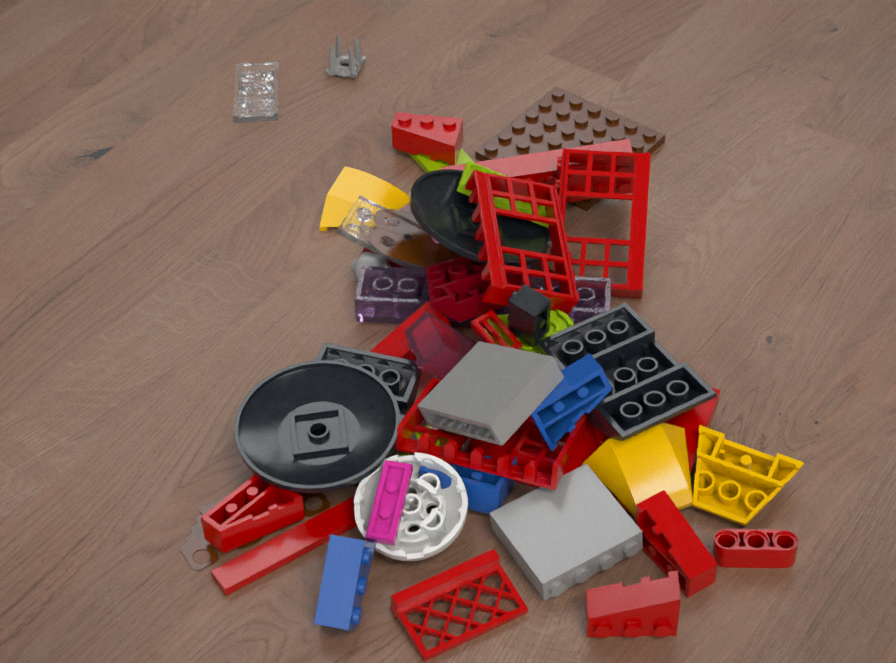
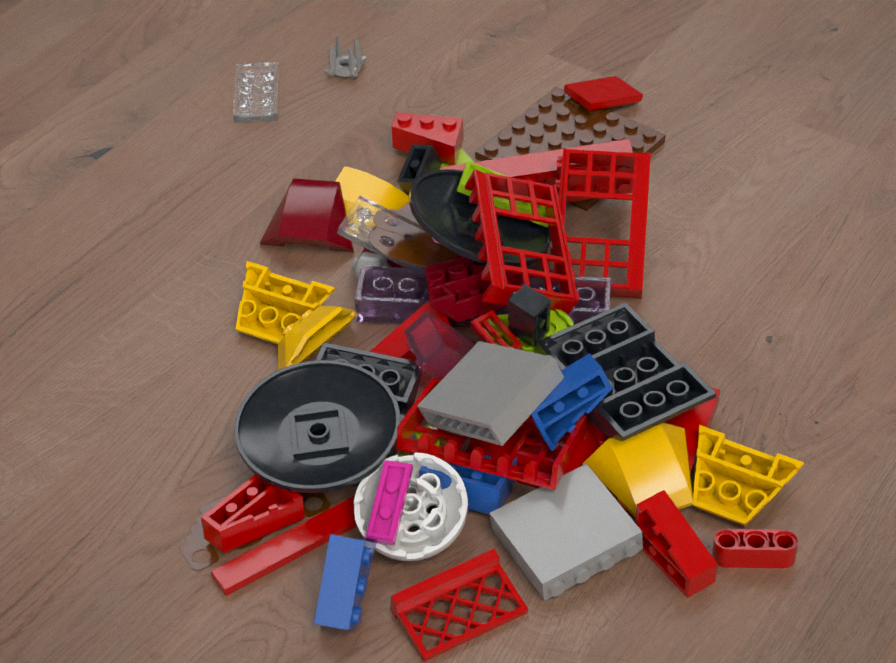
(275, 302): none -> yellow wedge
(308, 336): none -> yellow wedge
(309, 216): none -> dark red wedge
(419, 161): none -> black brick
(603, 93): none -> red tile
(635, 609): red wedge -> none

